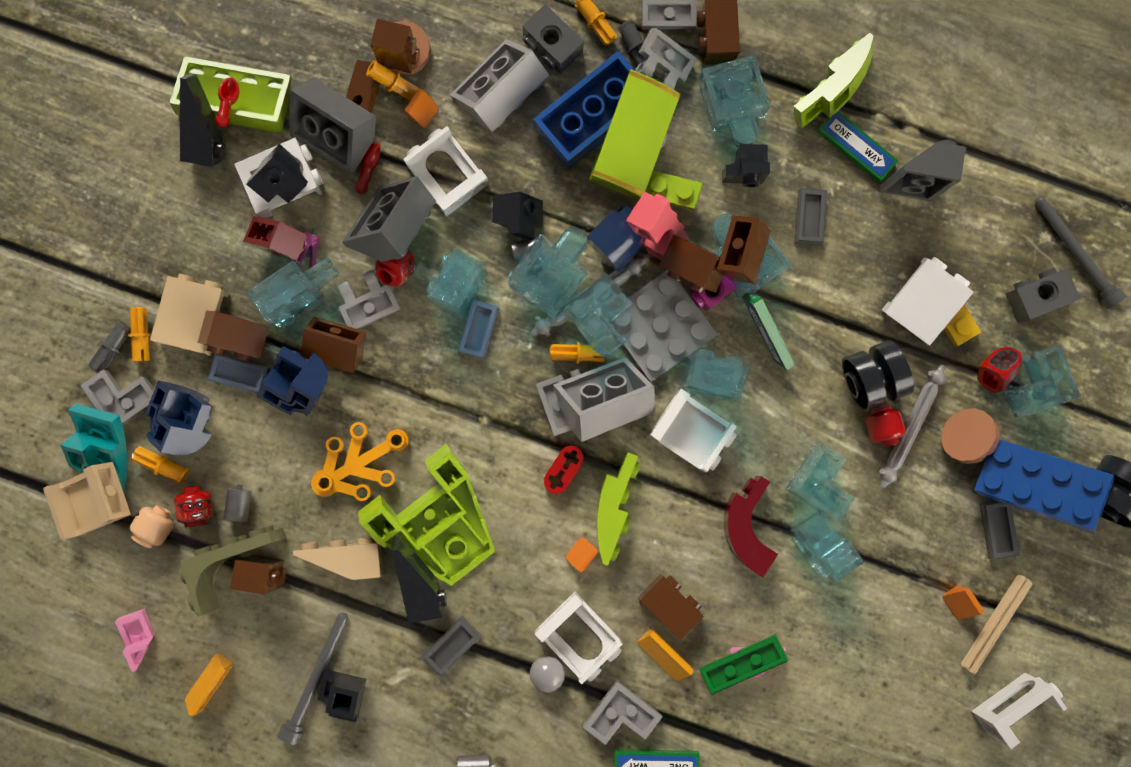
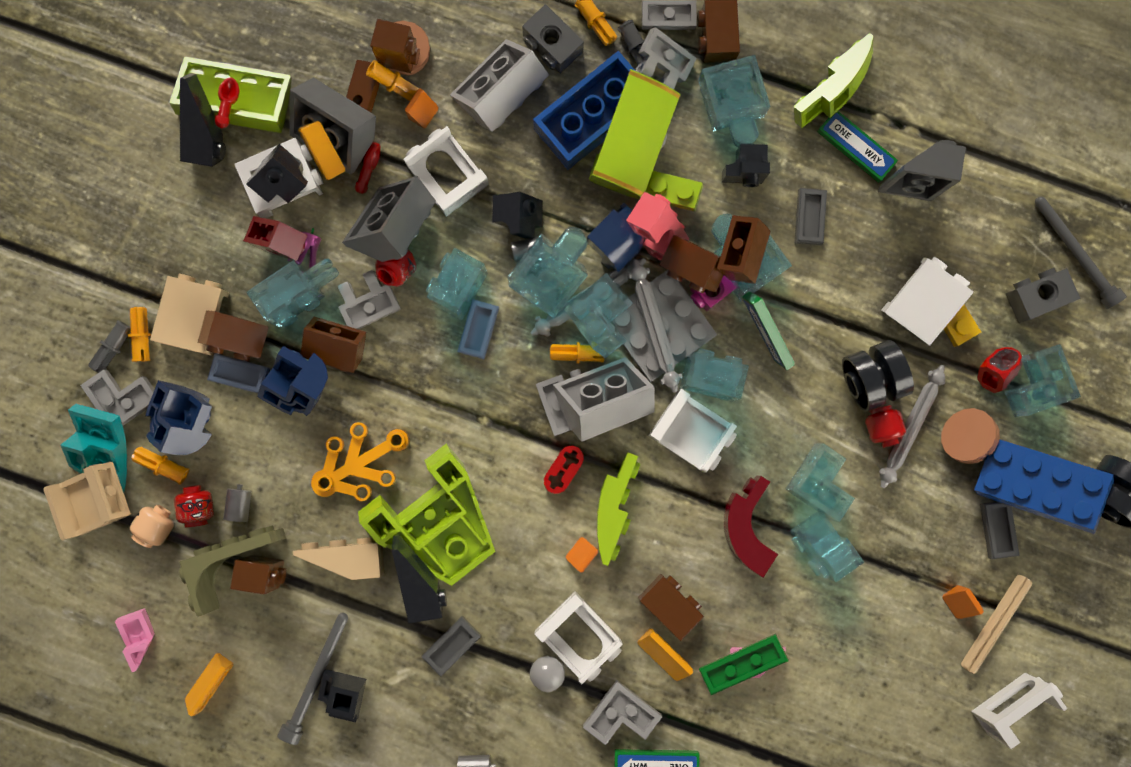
(321, 150): none -> light orange slope
(655, 326): none -> light grey wheel

